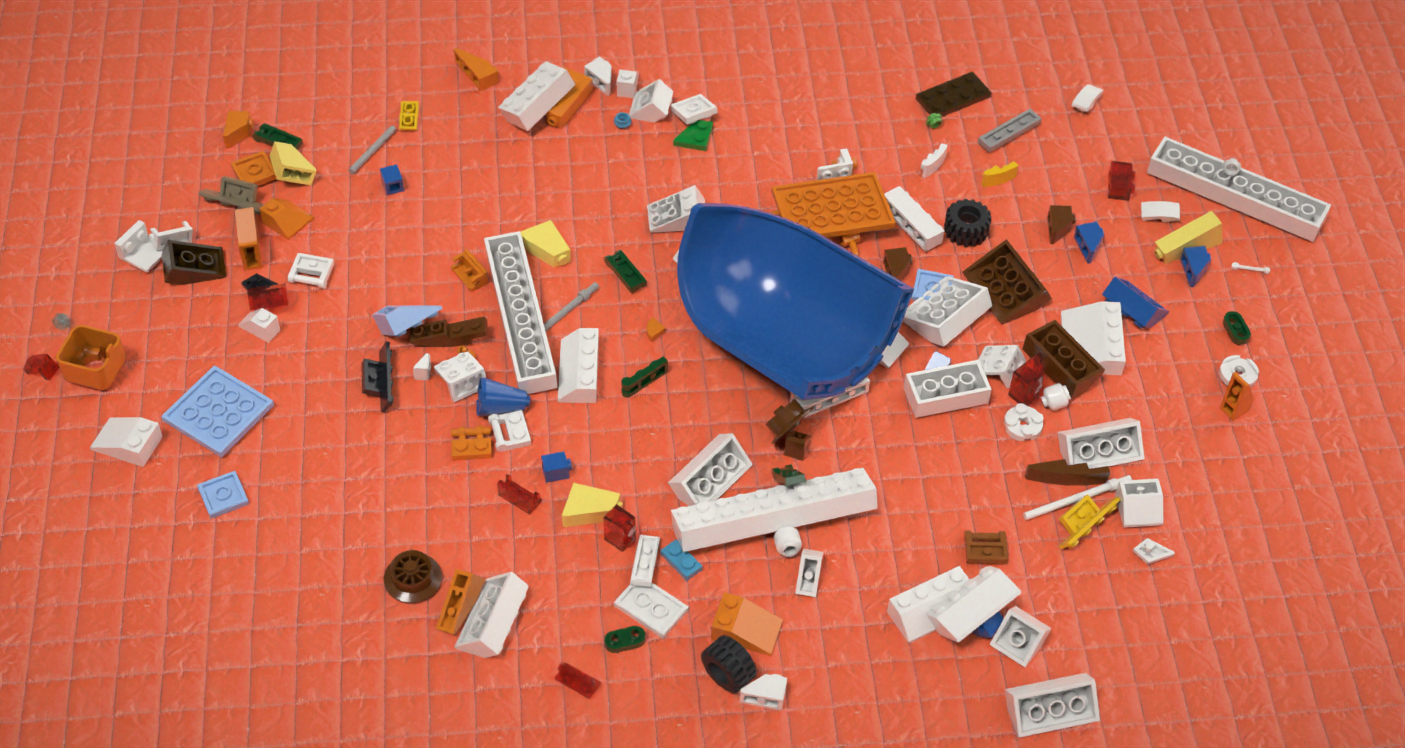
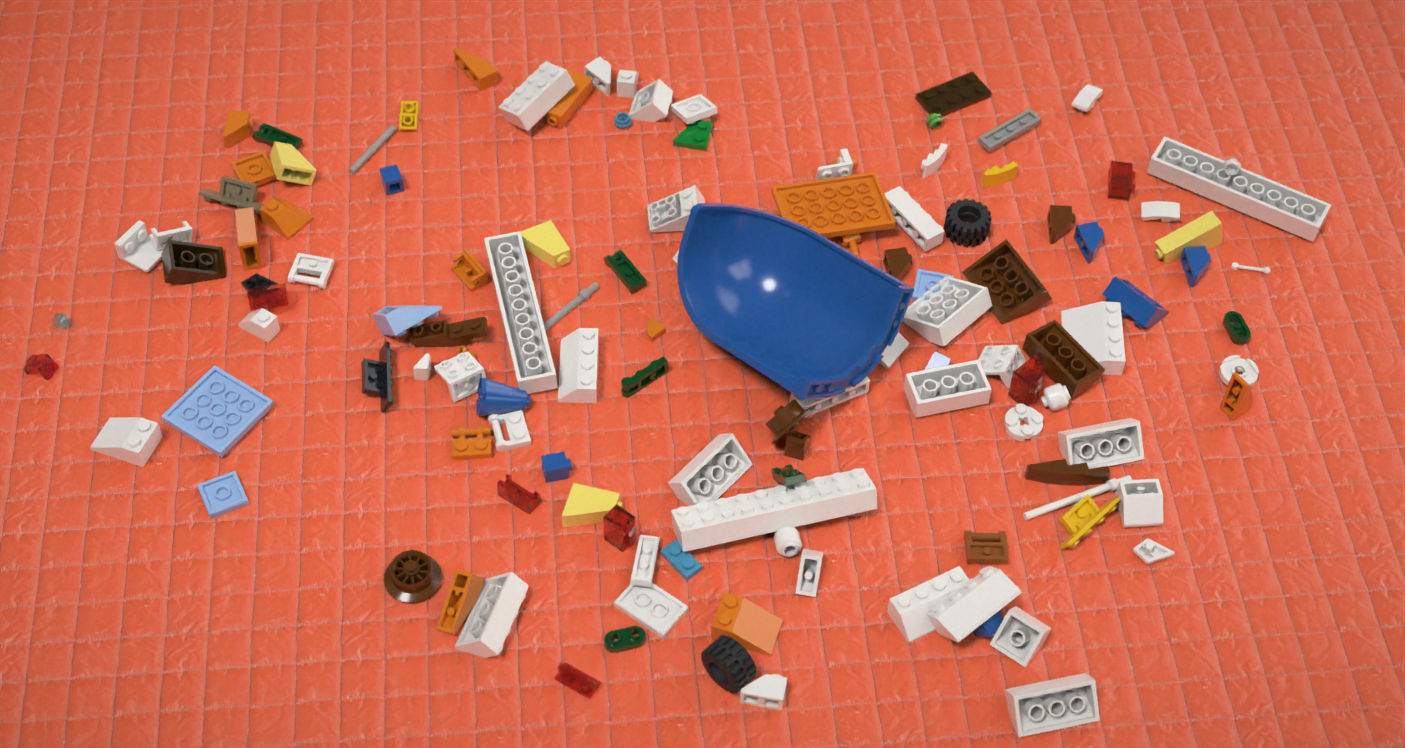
(87, 345): orange piece -> none

